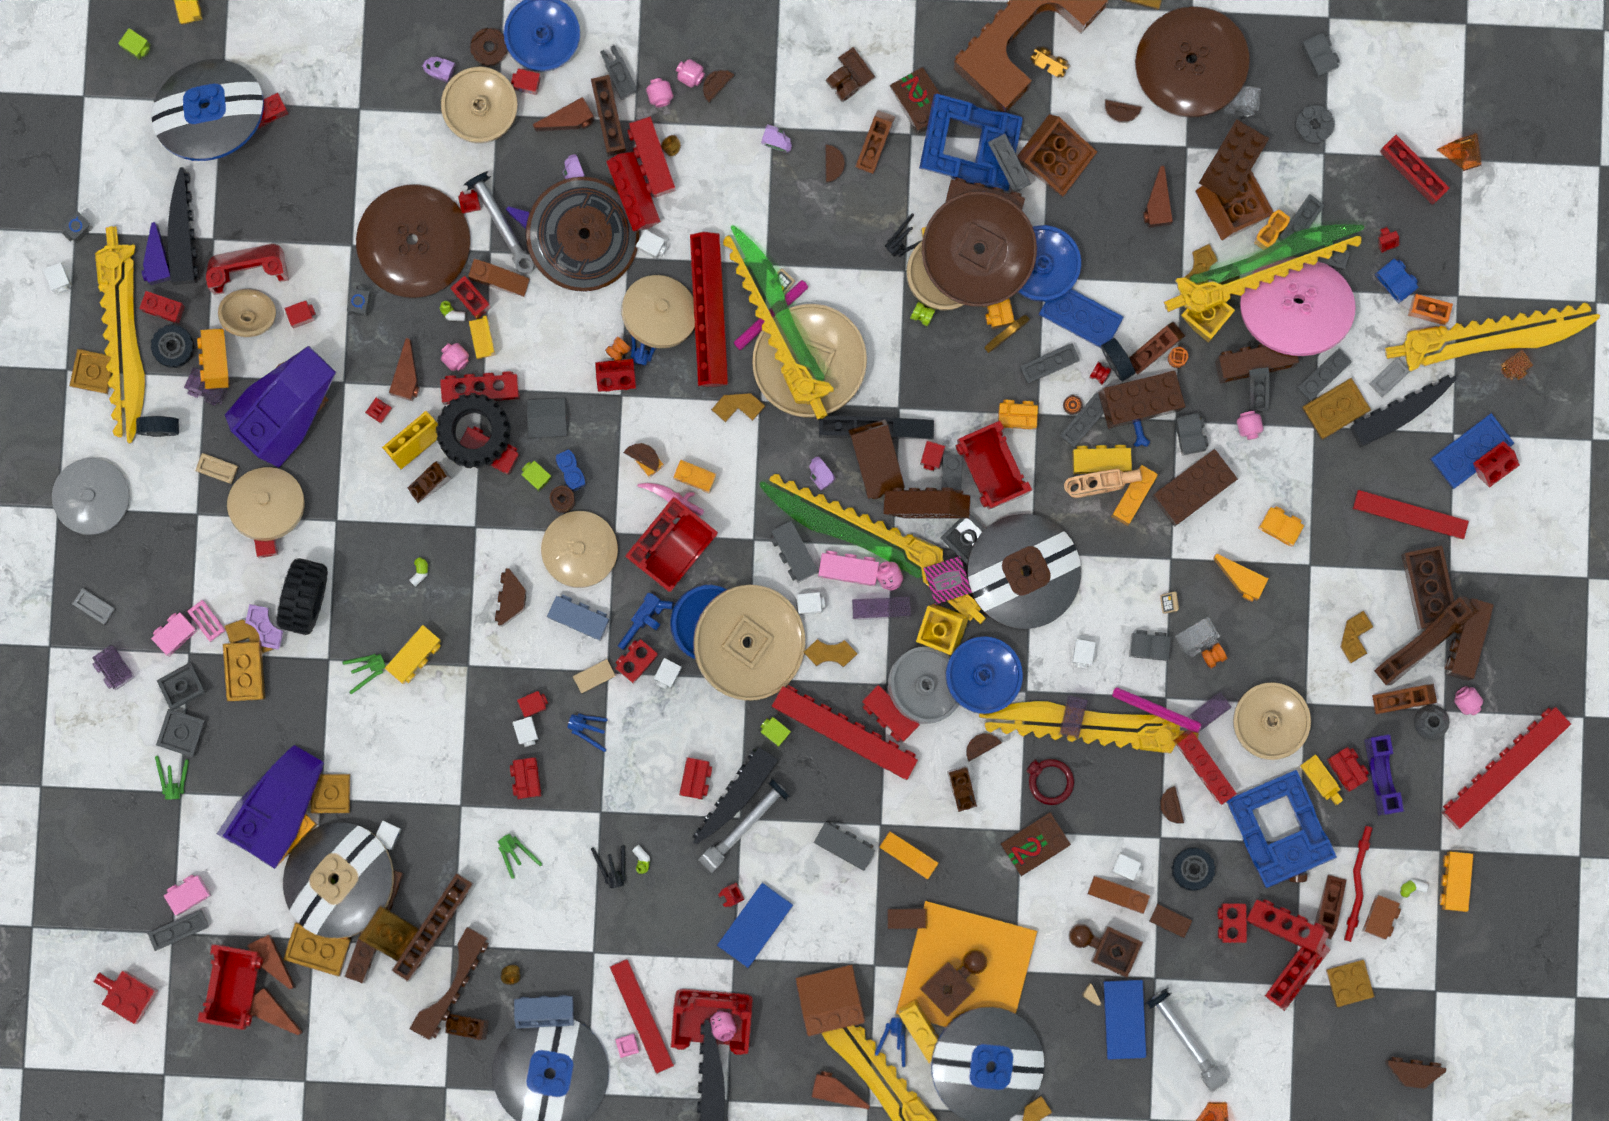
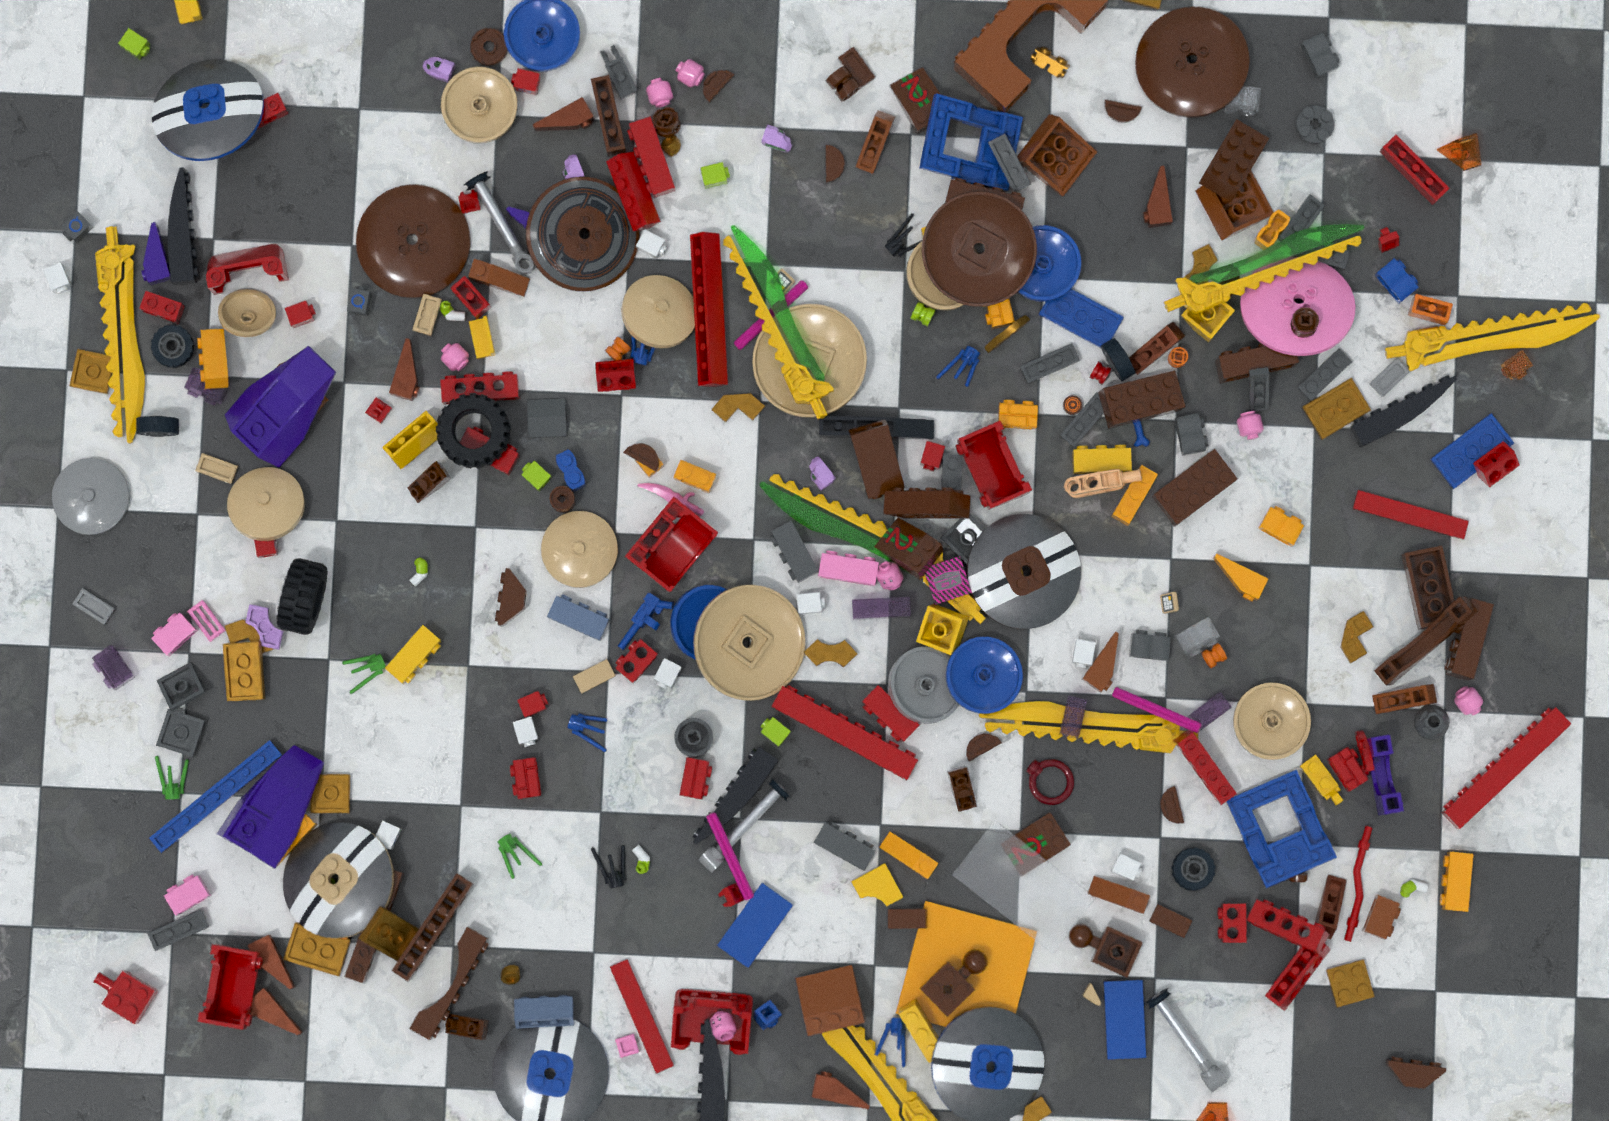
(215, 796): none -> blue plate
(427, 315): none -> tan plate
(666, 121): none -> reddish brown wheel
(689, 727): none -> dark grey brick
(714, 175): none -> lime brick
(730, 856): none -> dark pink axle
(767, 1015): none -> blue brick
(878, 884): none -> yellow tile
(910, 547): none -> reddish brown slope
(969, 357): none -> blue plant
(1023, 886): none -> clear piece
(1102, 669): none -> dark orange slope
(1304, 322): none -> reddish brown wheel
(1364, 750): none -> red tile

